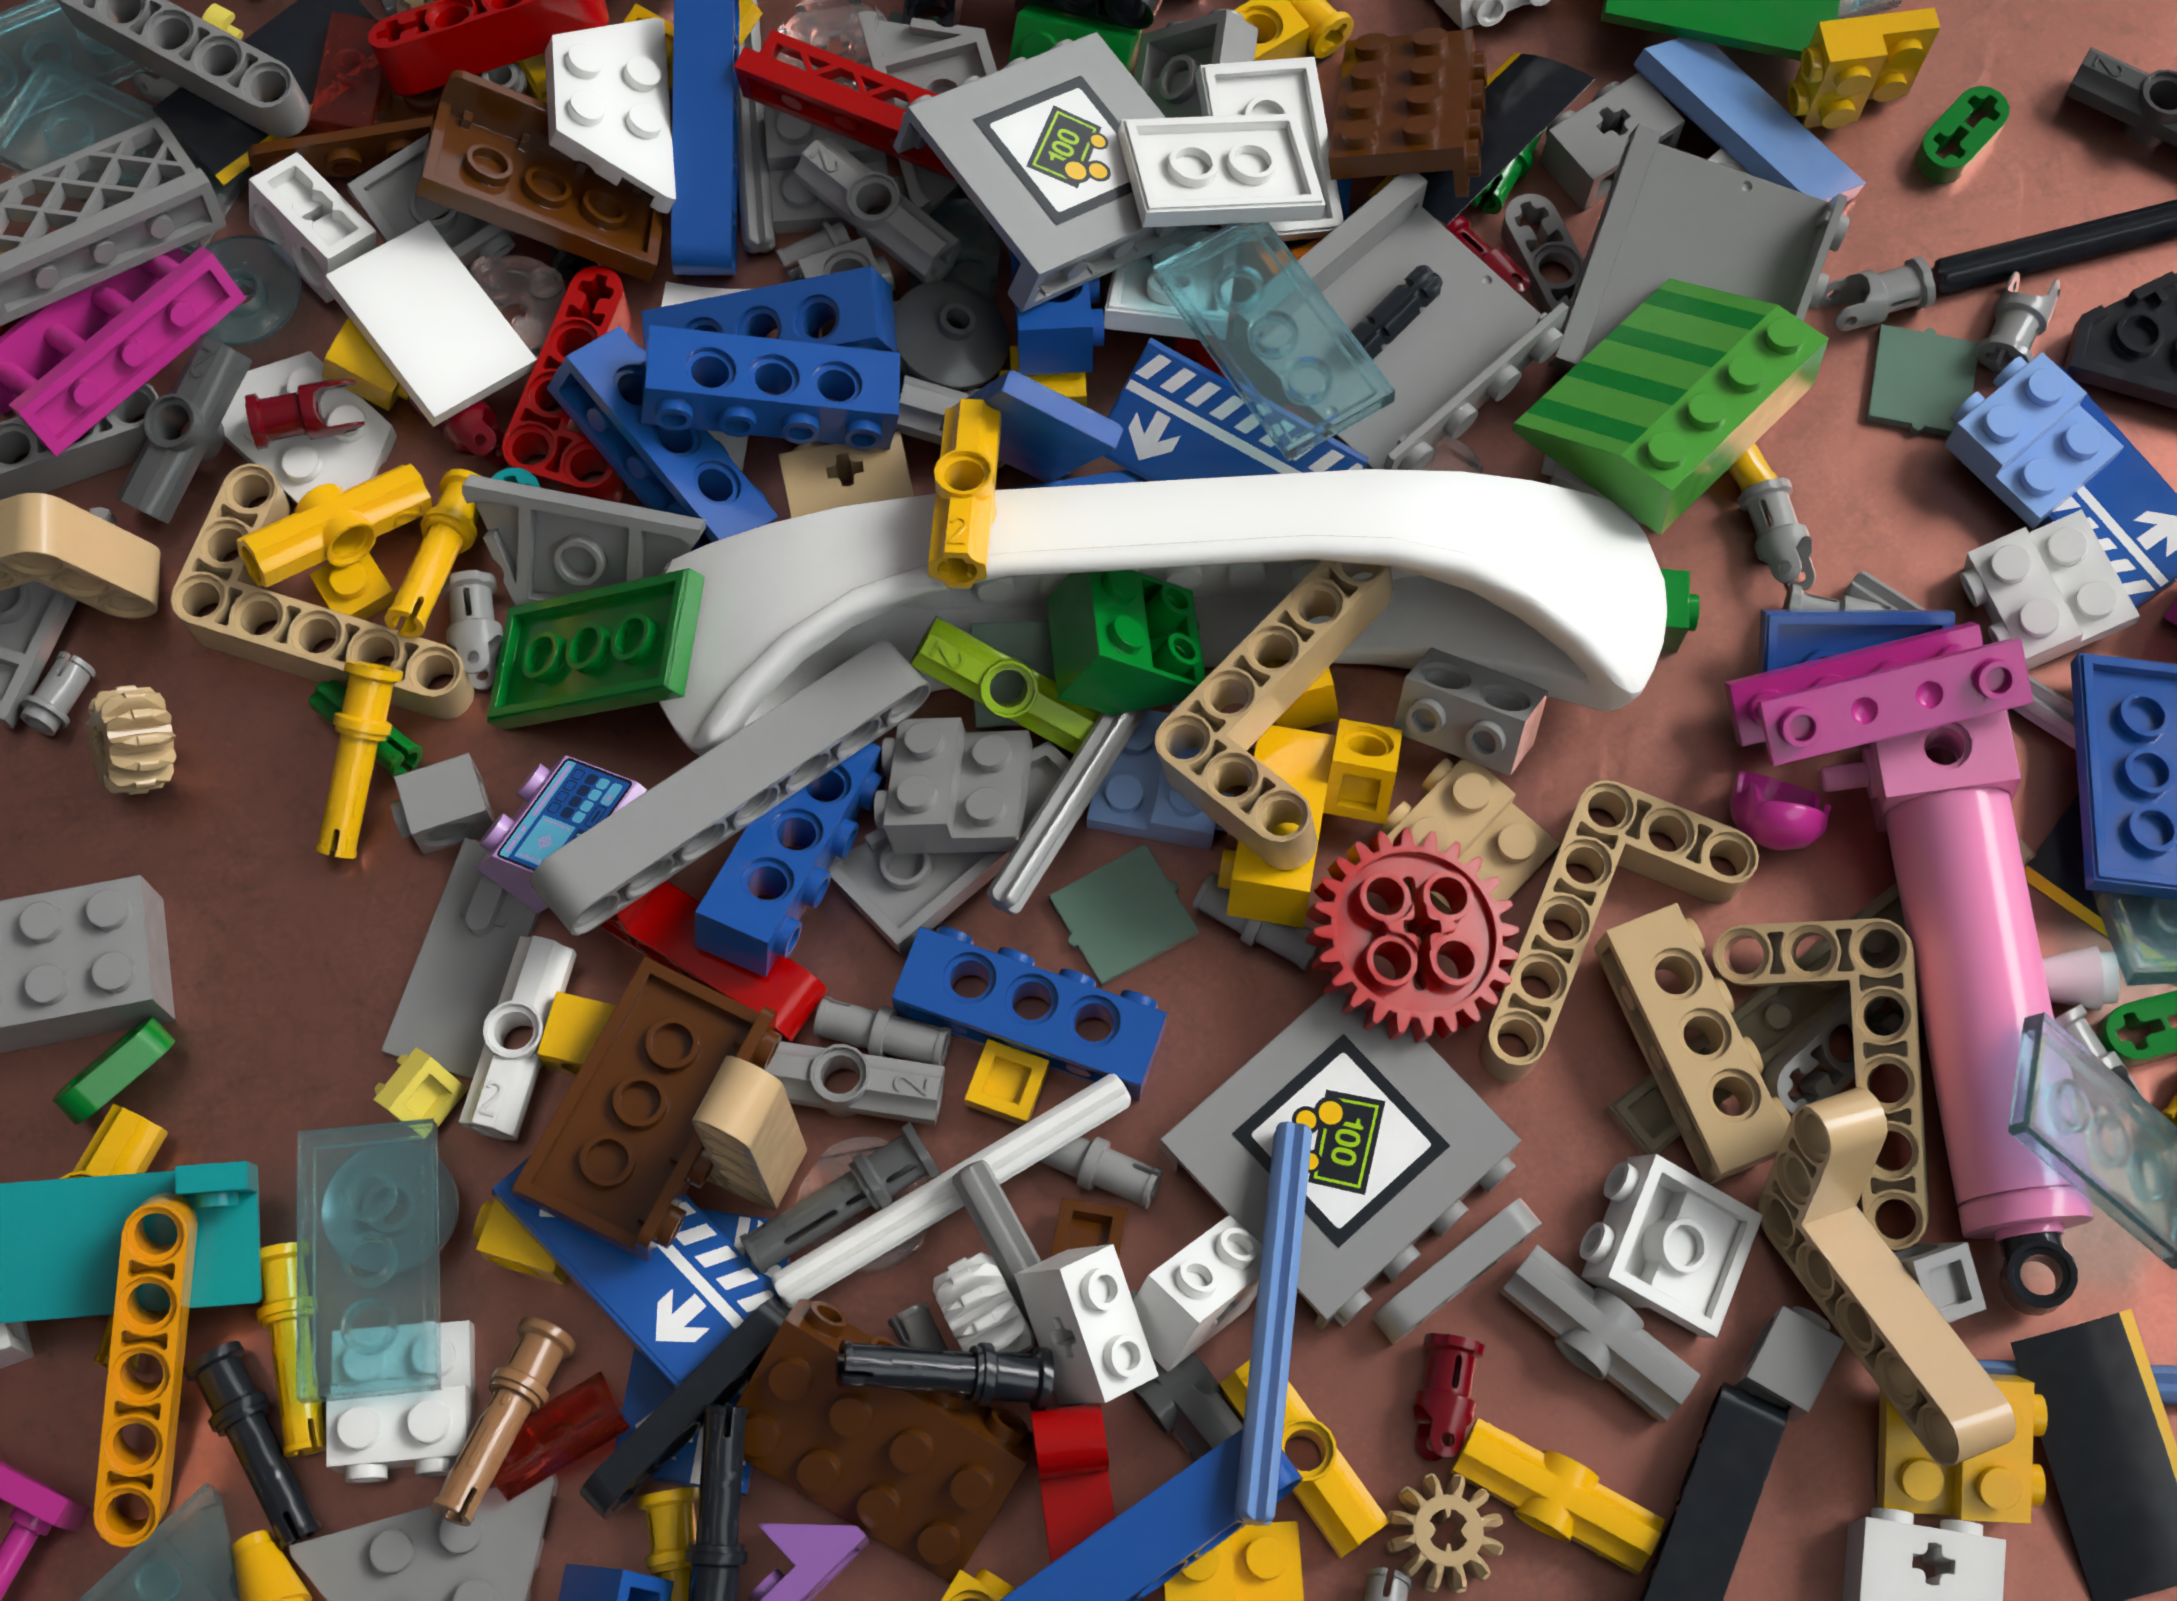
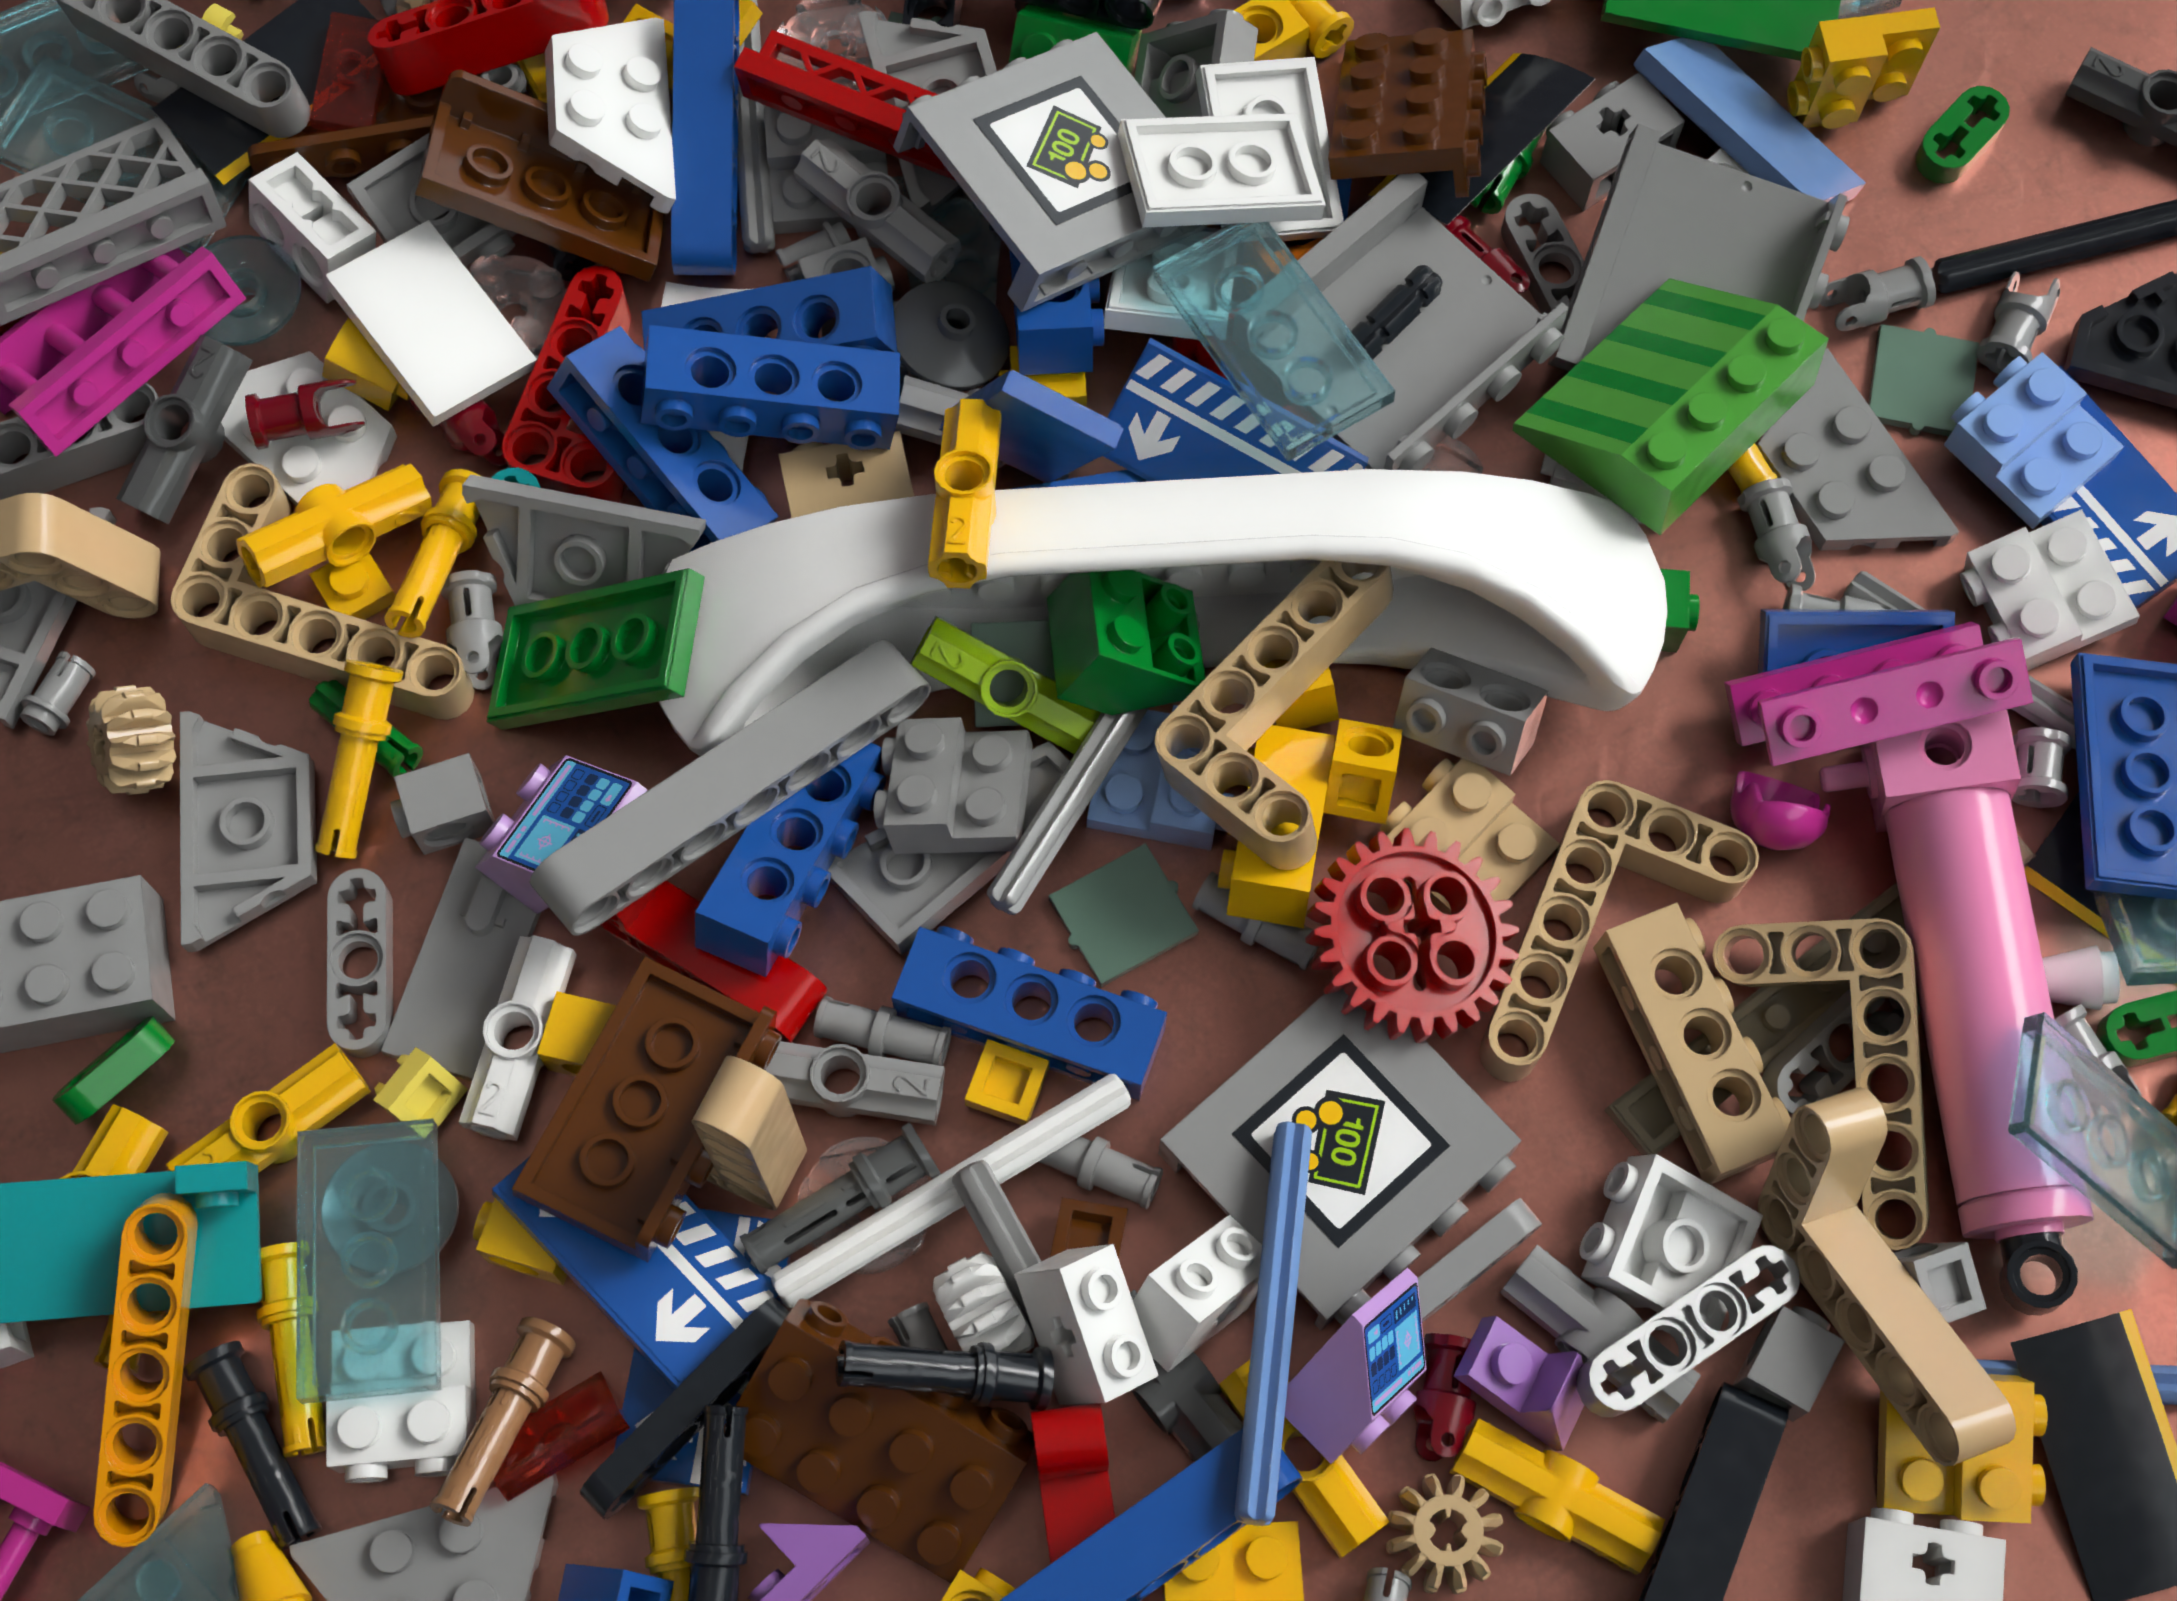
(241, 828): none -> light grey wing
(304, 1100): none -> yellow piece
(341, 917): none -> light grey beam
(1362, 1373): none -> lavender slope
(1524, 1380): none -> medium lavender slope
(1691, 1333): none -> beam
(1849, 471): none -> light grey wing
(2041, 767): none -> light grey bush

